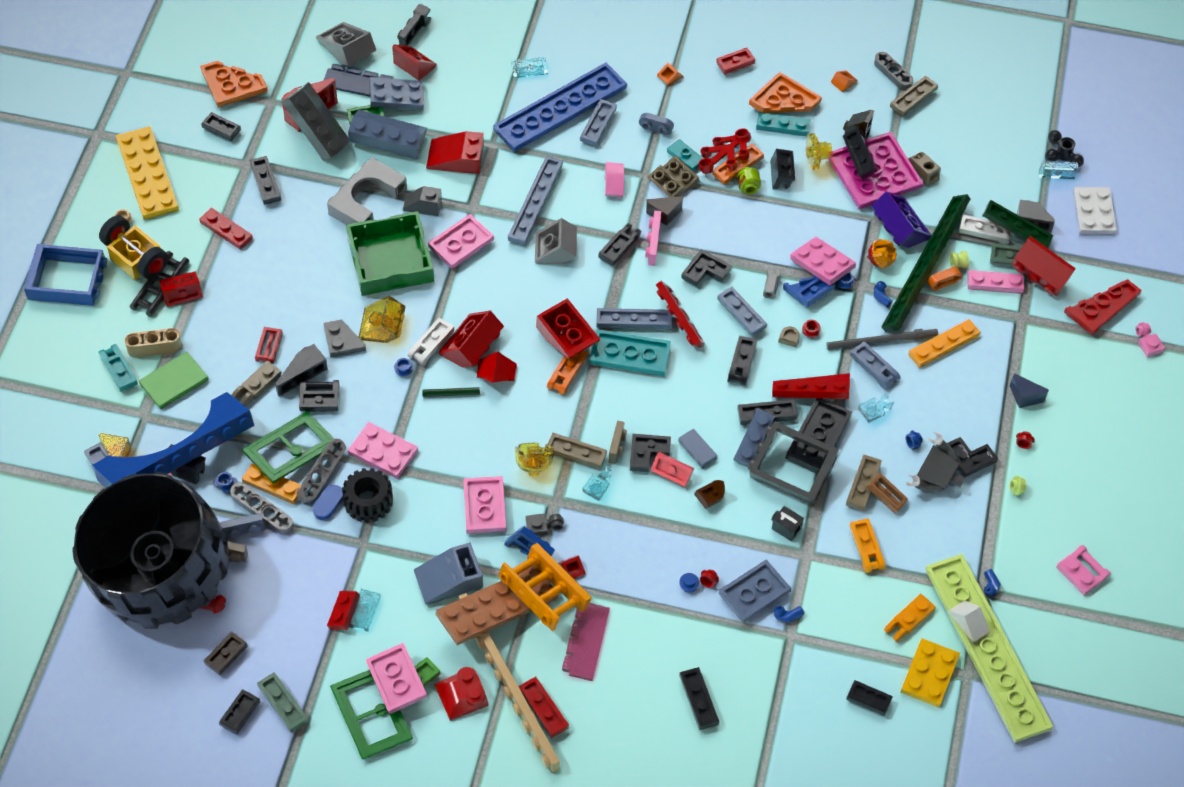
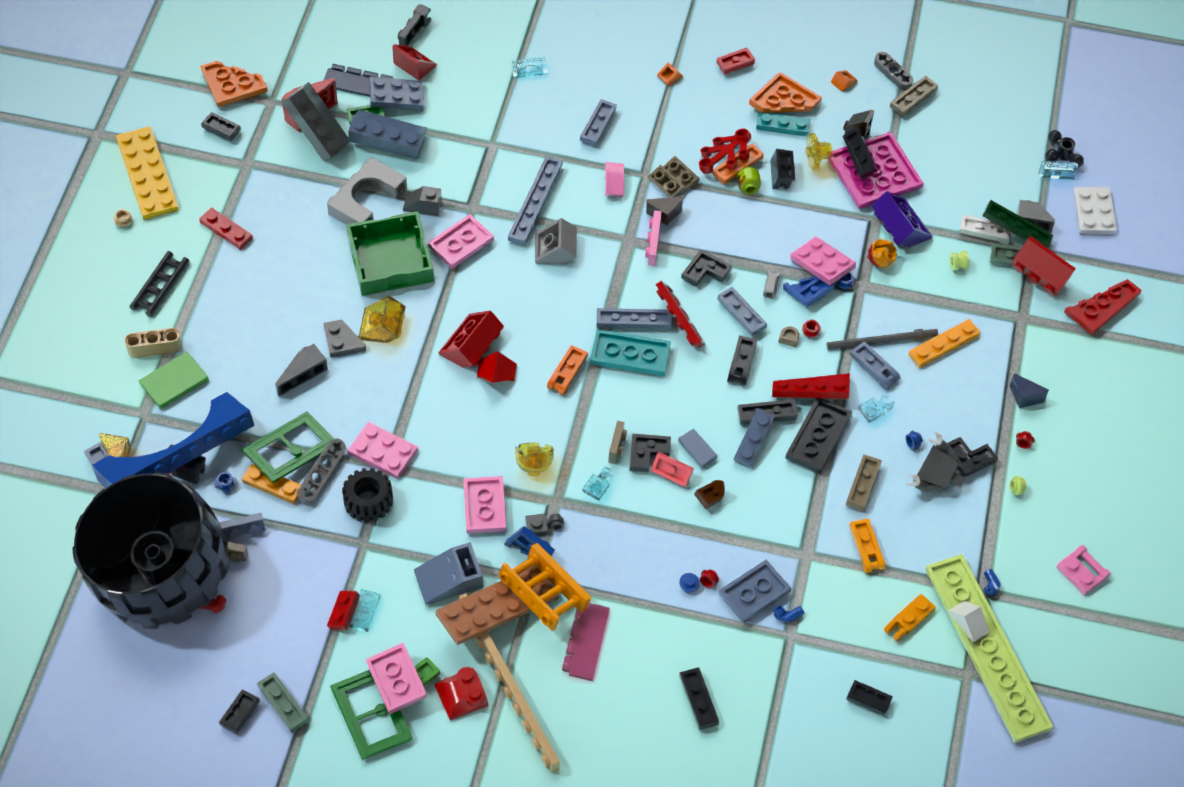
(66, 254): blue window -> none
(118, 367): teal plate -> none
(132, 249): brick -> none
(181, 288): red panel -> none
(225, 653): dark brown plate -> none
(257, 383): dark tan hinge -> none
(263, 506): light grey beam -> none
(265, 180): plate -> none
(265, 357): tile -> none
(319, 399): black plate -> none
(328, 502): tile -> none
(347, 43): light grey slope -> none
(403, 367): blue plate -> none
(430, 341): white plate -> none
(450, 392): dark green bar -> none
(457, 152): red slope -> none
(543, 707): red plate -> none
(559, 107): blue plate -> none
(566, 329): red slope -> none
(573, 566): red slope -> none
(577, 451): dark tan plate -> none
(619, 245): black hinge -> none
(656, 123): sand blue plate -> none
(685, 154): teal plate -> none
(787, 523): black brick -> none
(808, 497): dark grey window -> none
(879, 294): blue arm -> none
(885, 495): medium nougat tile -> none
(925, 263): dark green plate -> none
(926, 168): dark tan leg -> none
(930, 672): yellow plate -> none
(944, 278): orange beam -> none
(995, 281): bright pink plate -> none
(1149, 344): bright pink plate -> none

